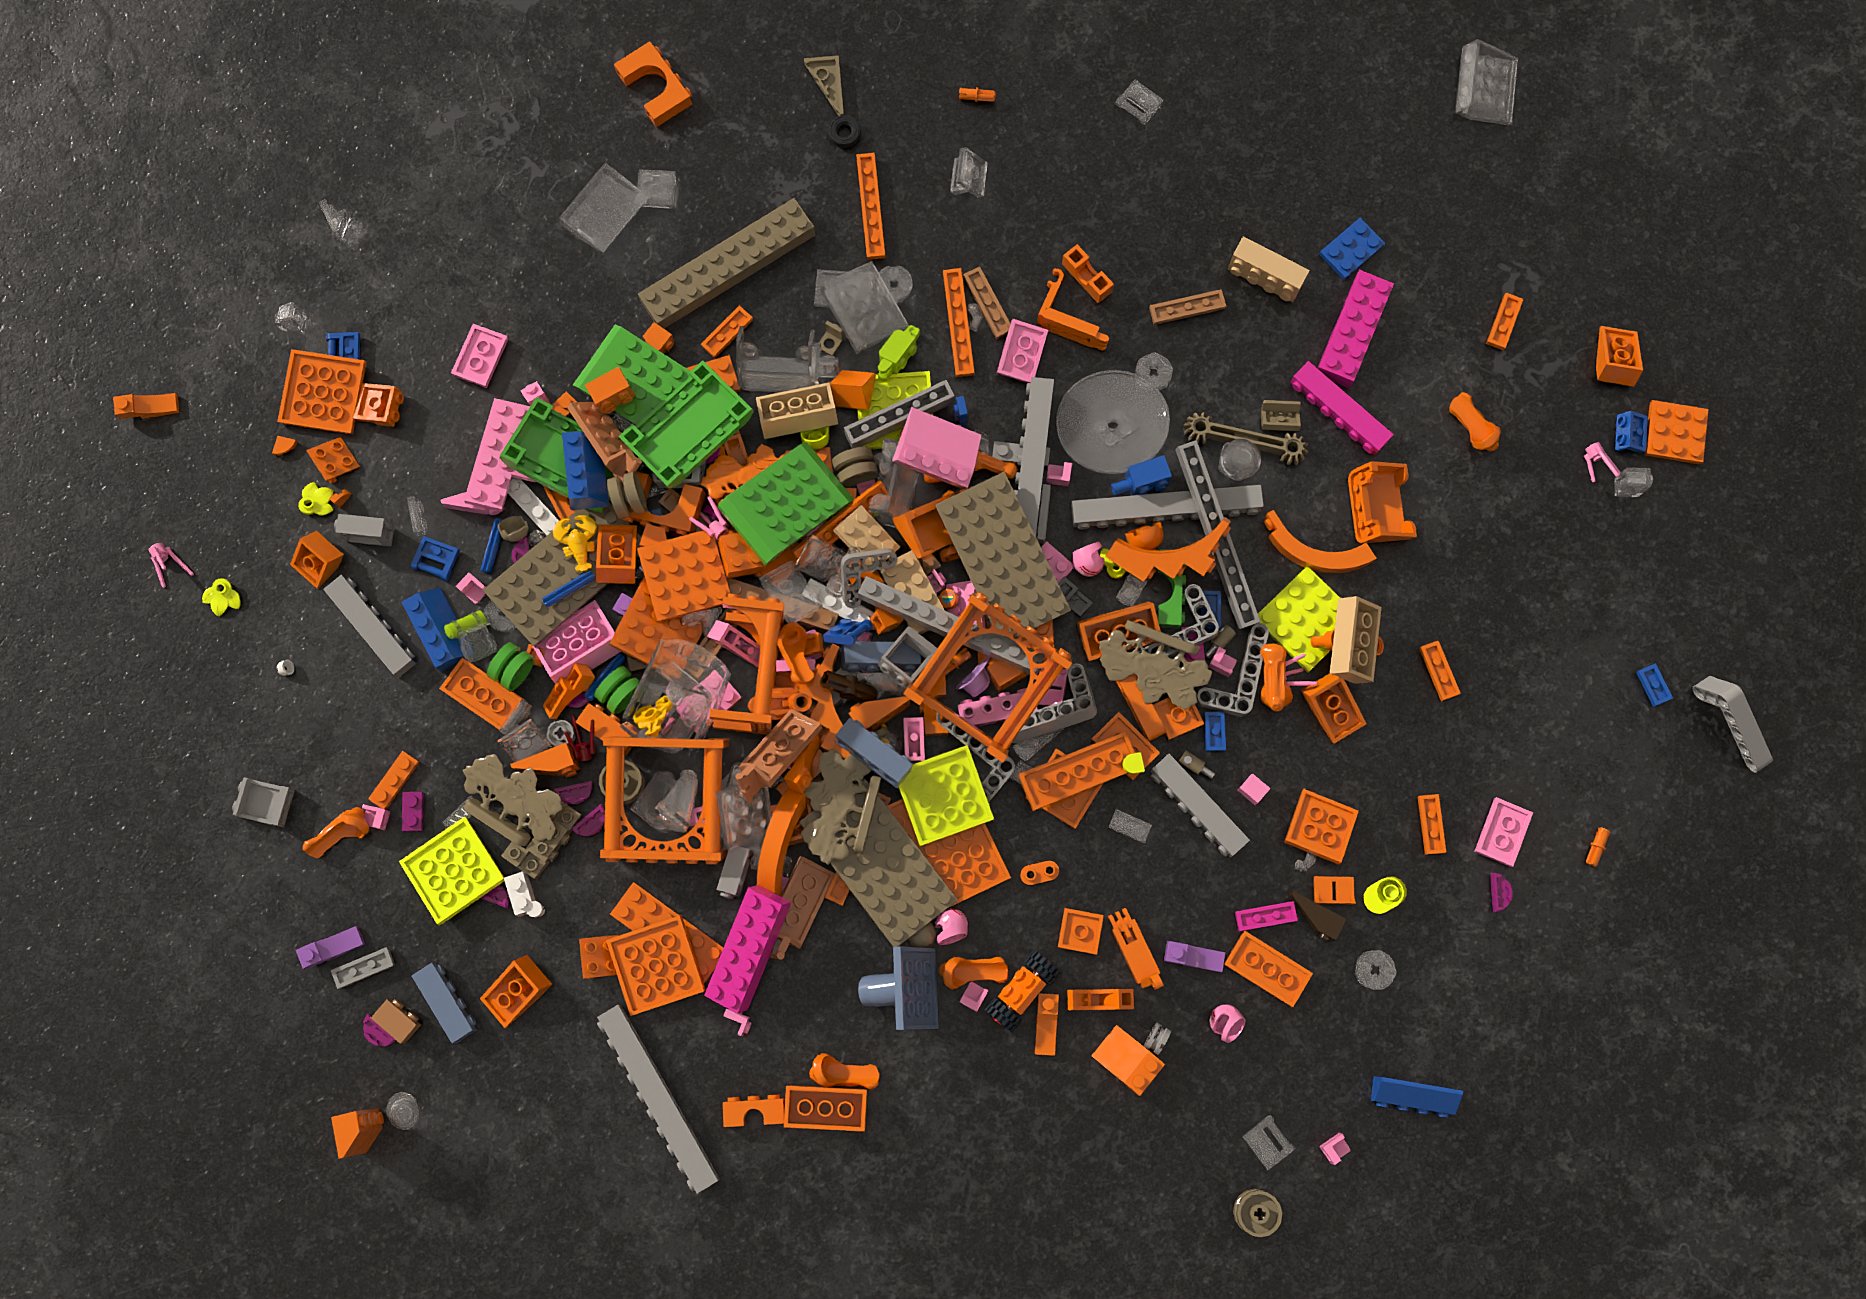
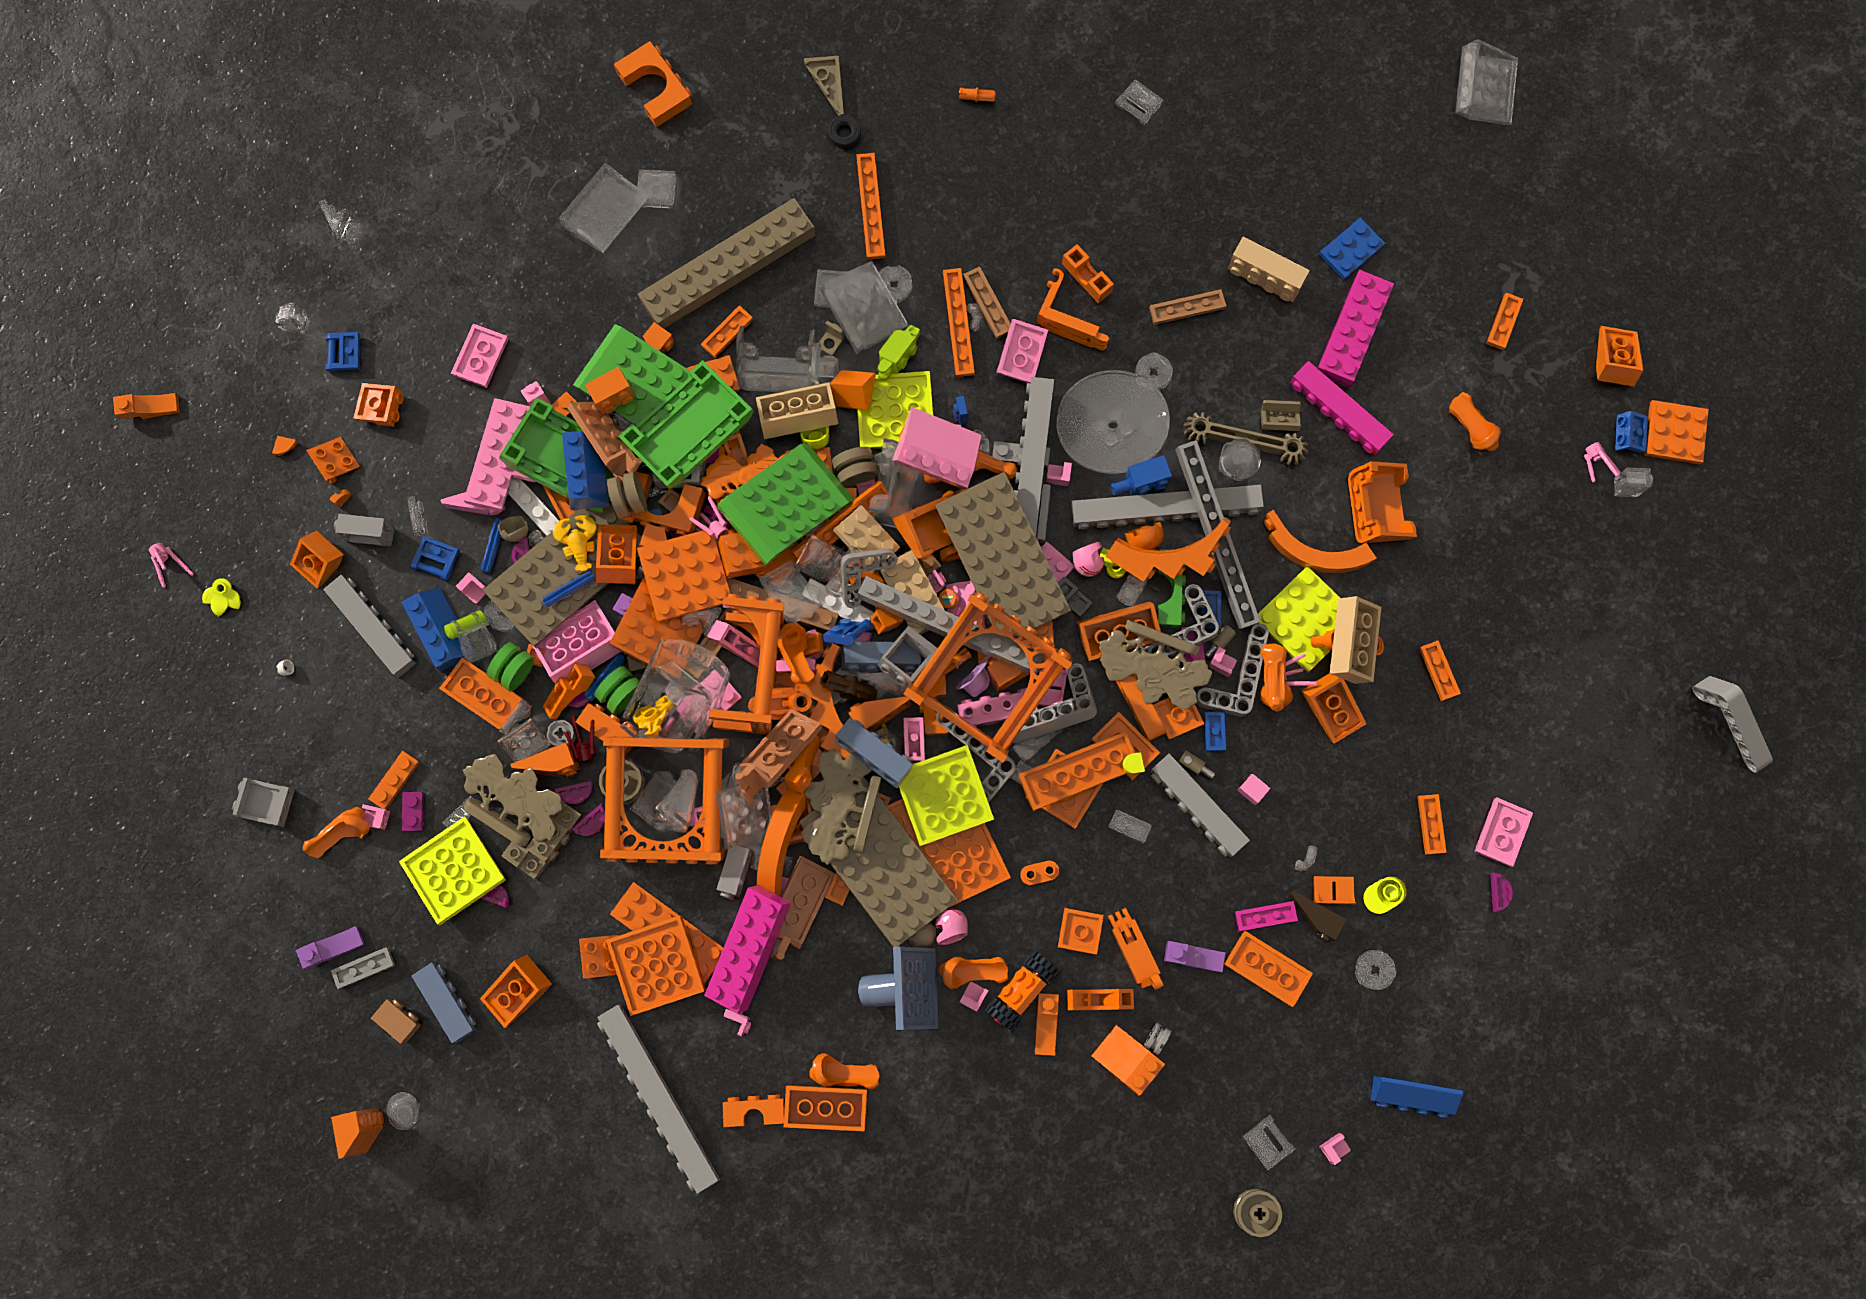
(318, 498): neon yellow plate -> none
(321, 391): orange plate -> none
(376, 1034): magenta plate -> none
(522, 896): white hinge -> none
(896, 415): light grey brick -> none
(968, 174): clear bracket -> none
(1227, 1022): bright pink helmet -> none
(1321, 826): orange plate -> none
(1597, 846): orange axle -> none
(1654, 685): blue plate -> none

